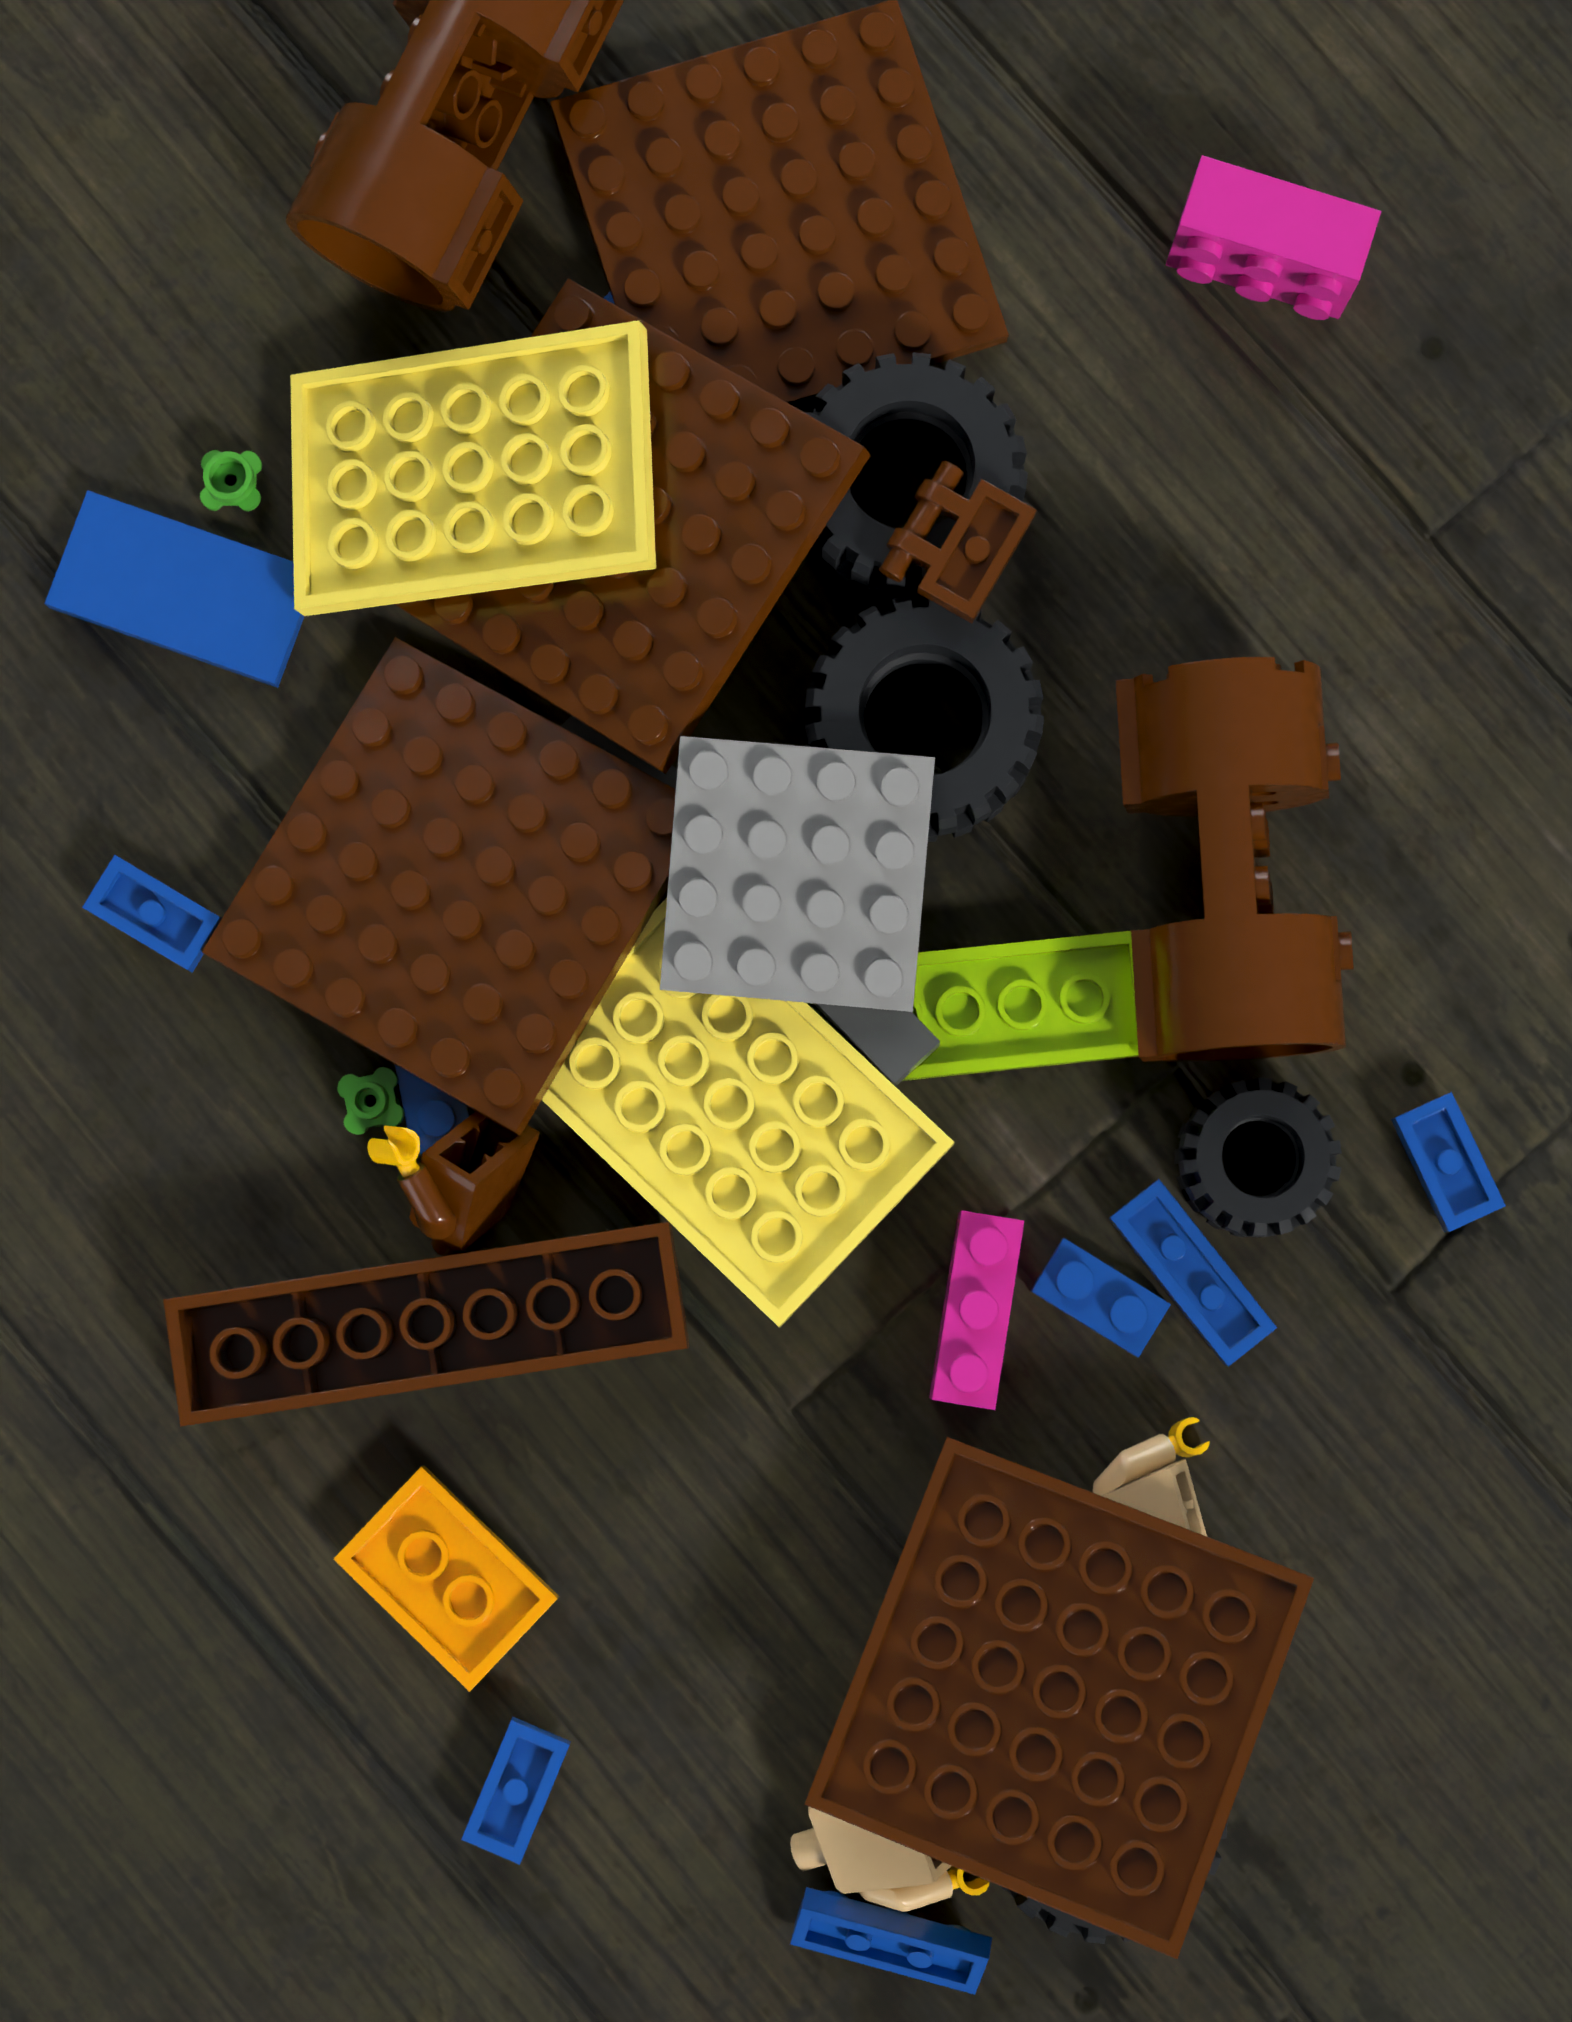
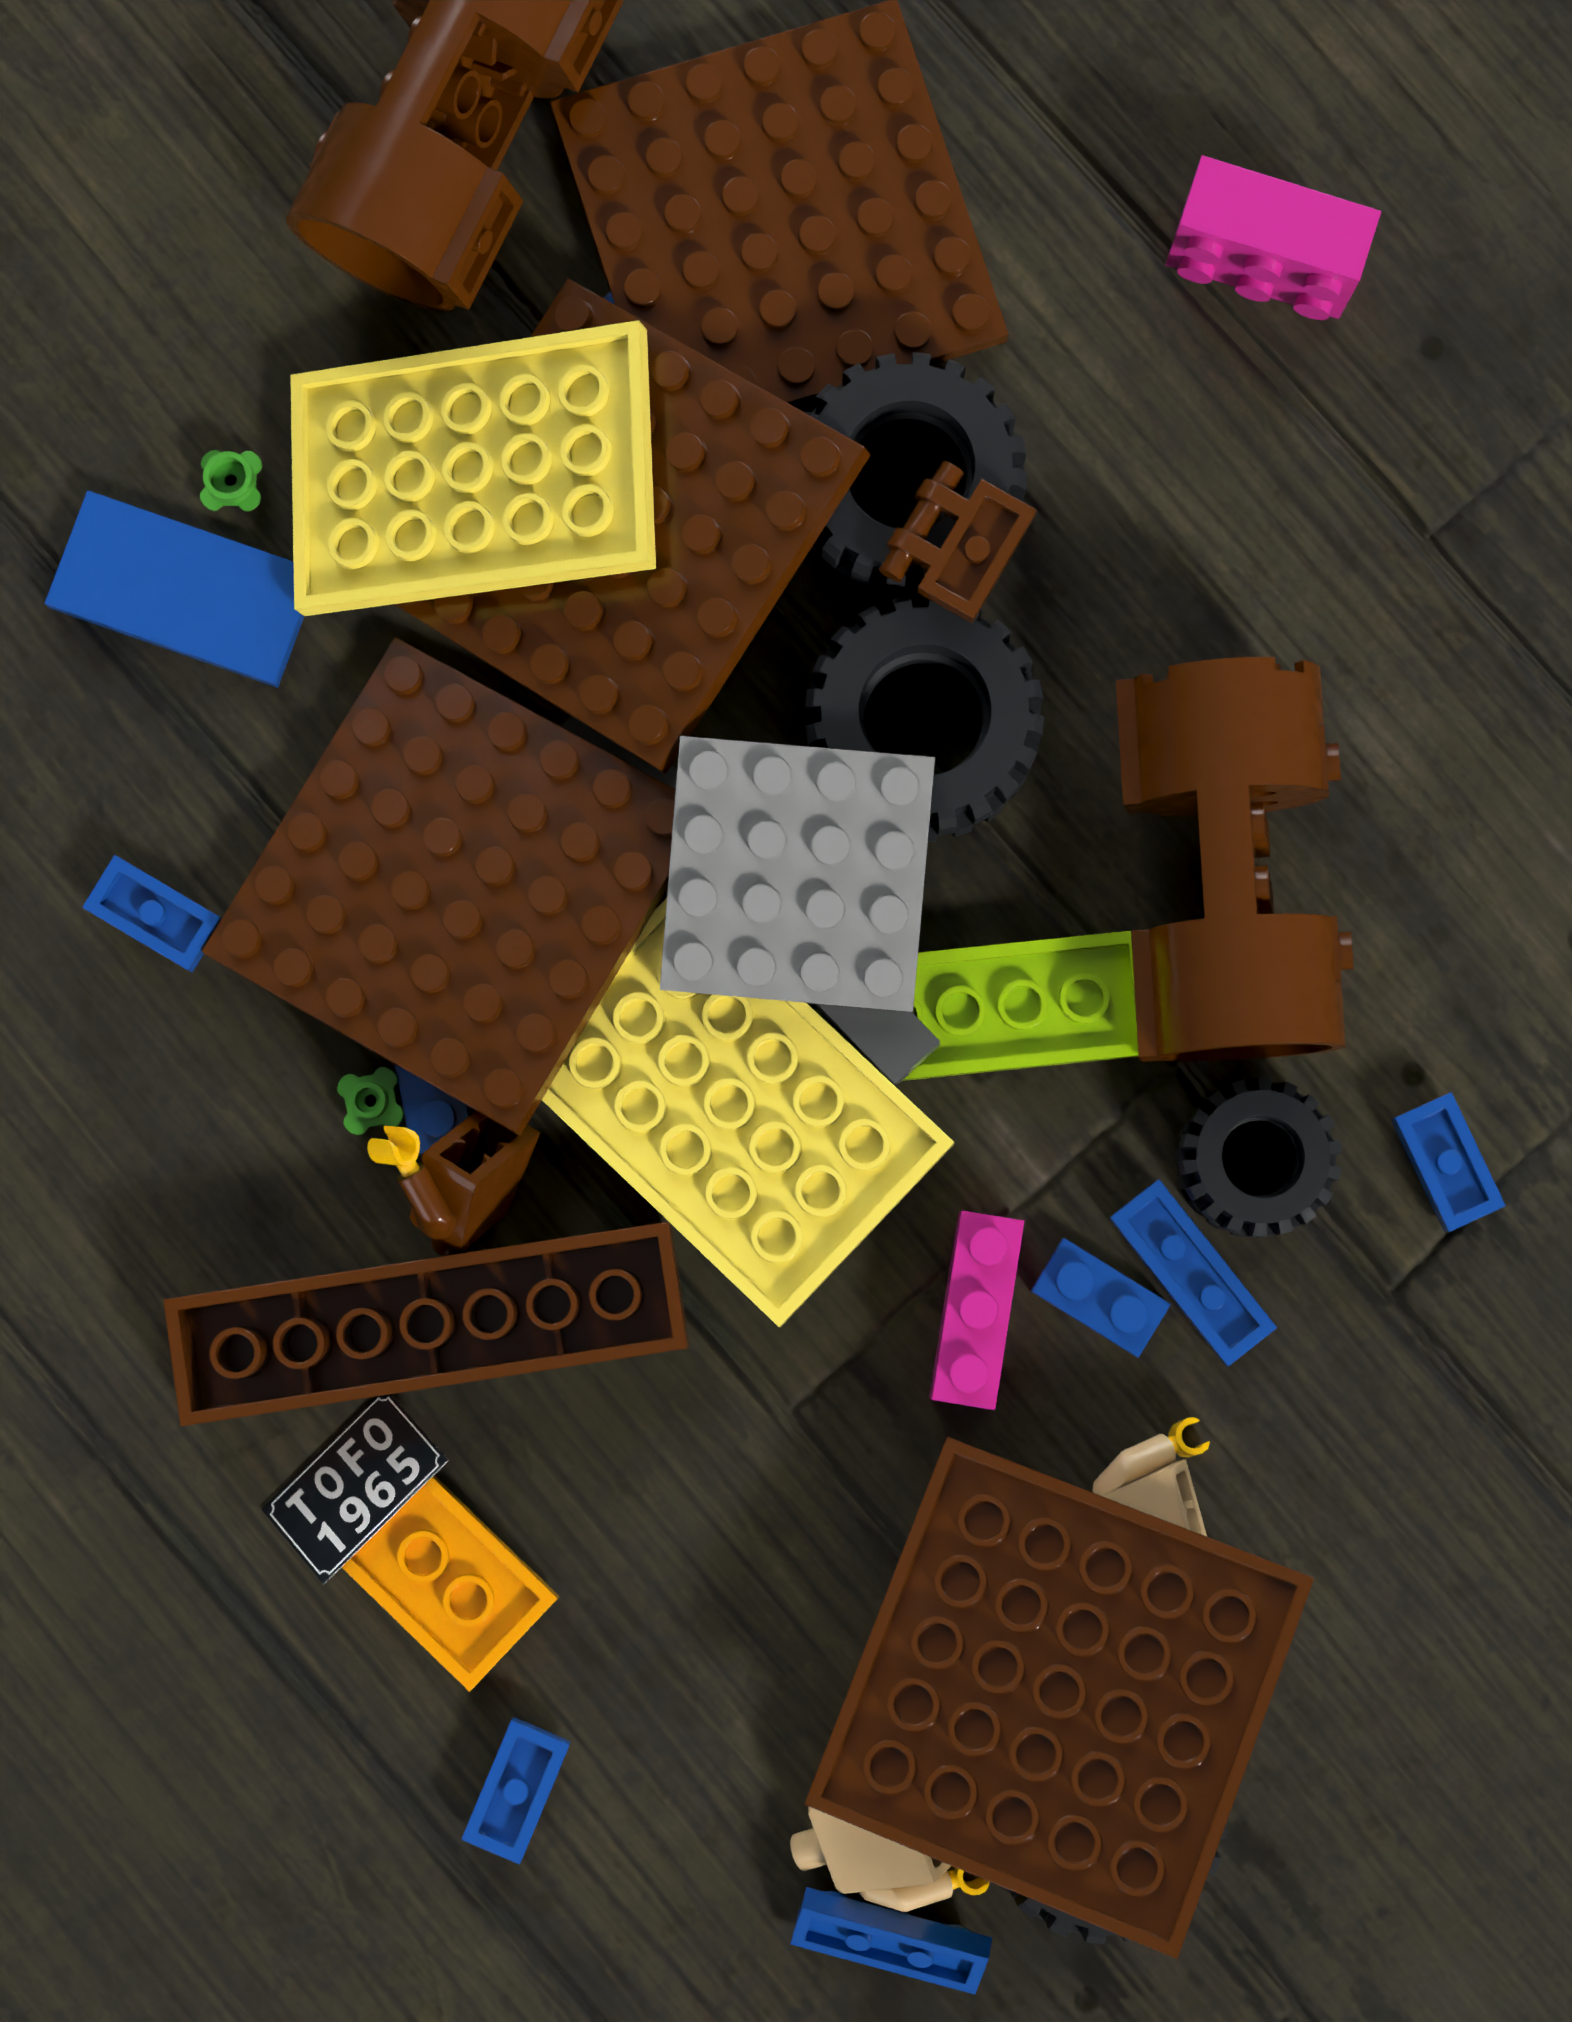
(354, 1486): none -> black sticker

